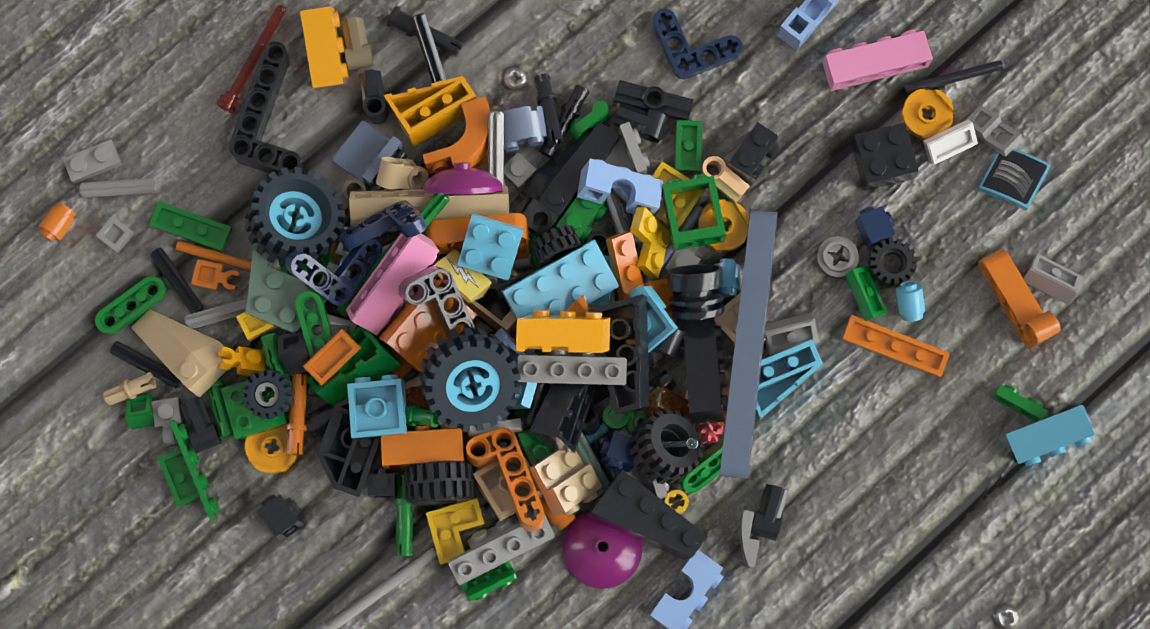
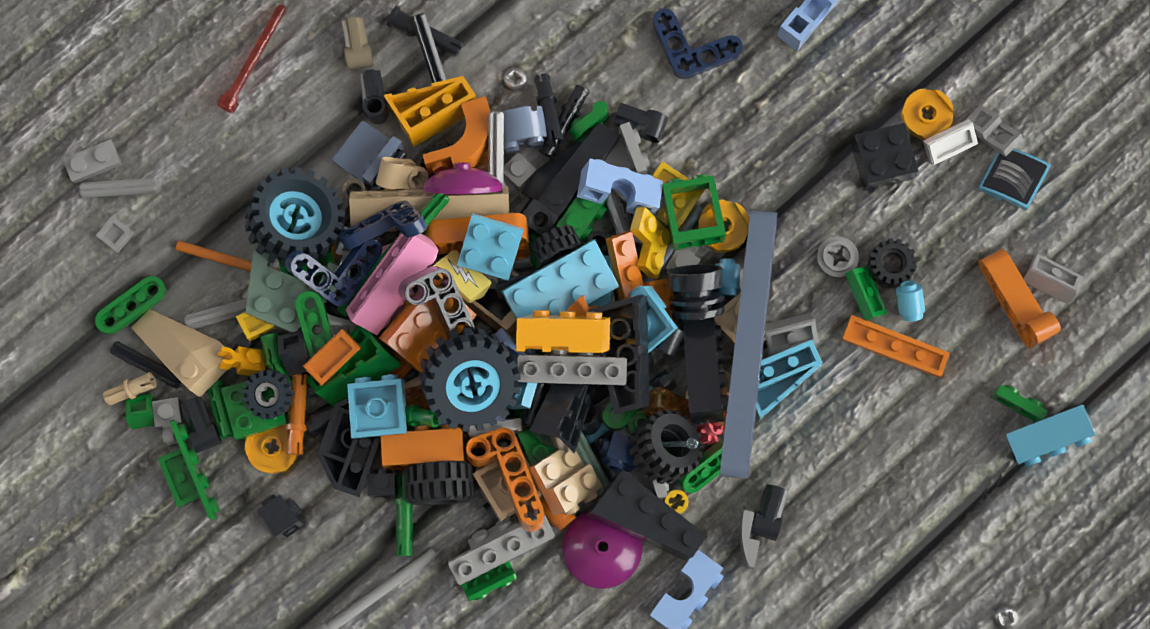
(56, 222): orange brick -> none
(176, 280): black axle -> none
(190, 226): green plate -> none
(211, 276): orange plate -> none
(262, 114): black beam -> none
(324, 46): light orange wedge -> none
(447, 524): yellow plate -> none
(637, 95): black piece -> none
(688, 146): green plate -> none
(726, 181): light nougat piece -> none
(752, 153): black brick -> none
(875, 225): dark blue brick -> none
(877, 60): bright pink brick -> none
(953, 77): black bar -> none

